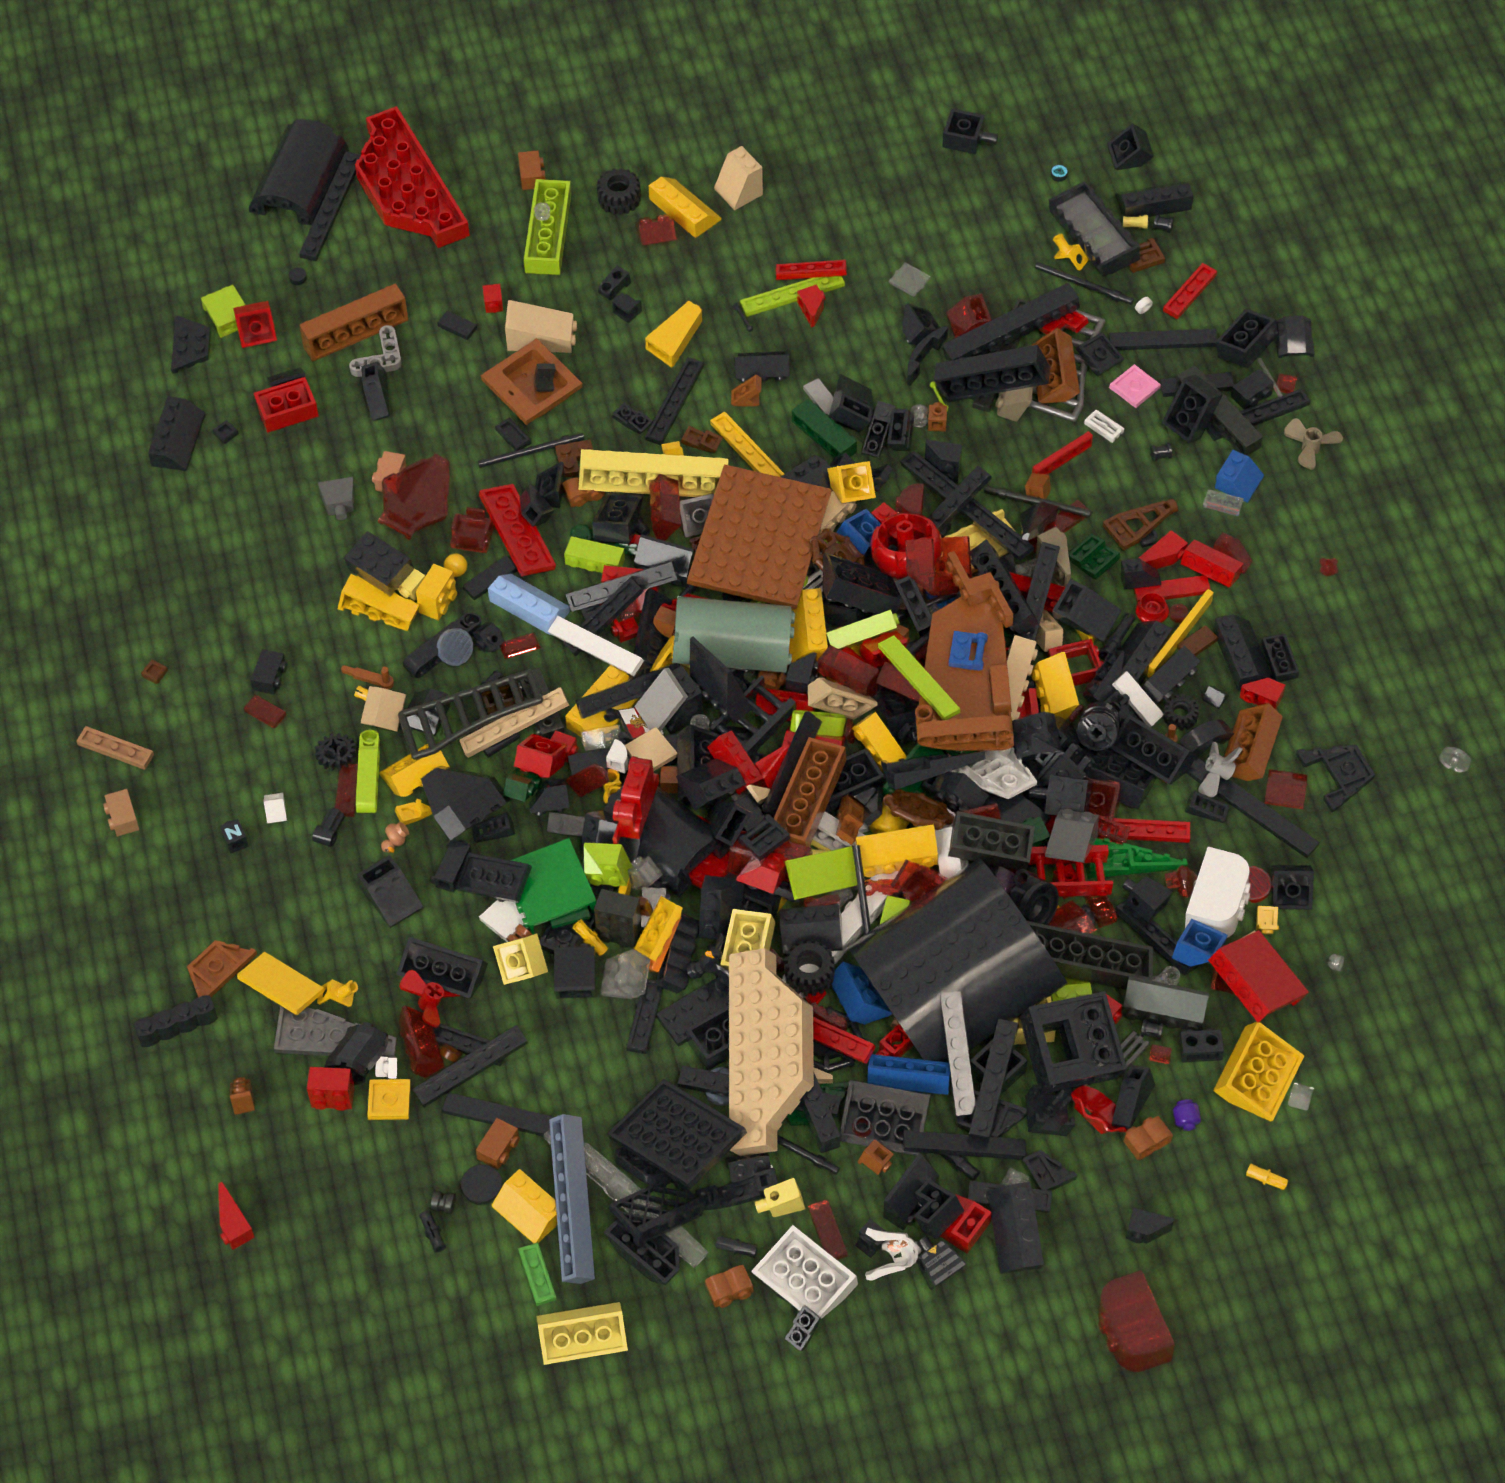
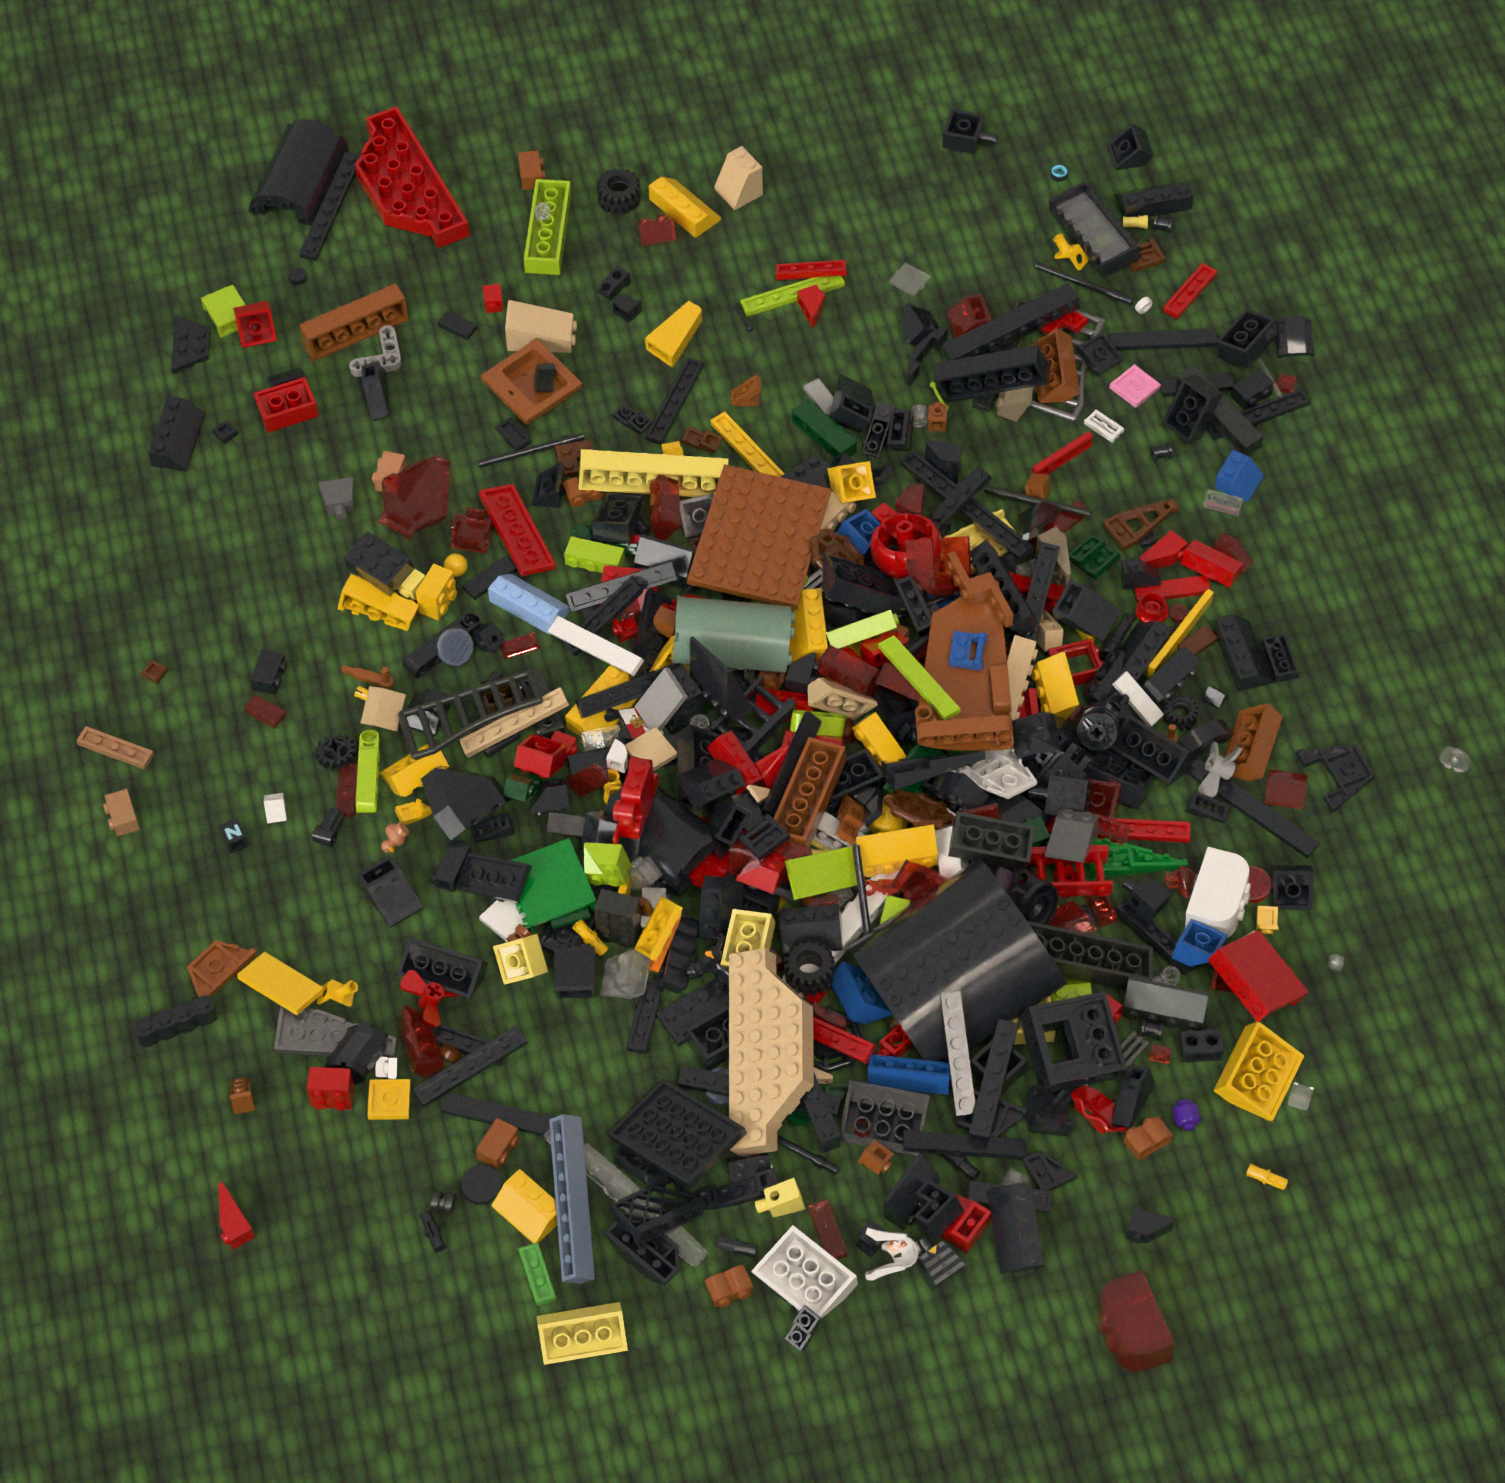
(535, 507): black slope -> none
(668, 779): dark orange panel -> none
(762, 364): black slope -> none
(1263, 692): red slope -> none
(1311, 441): dark tan piece -> none
(1331, 569): clear red plate -> none

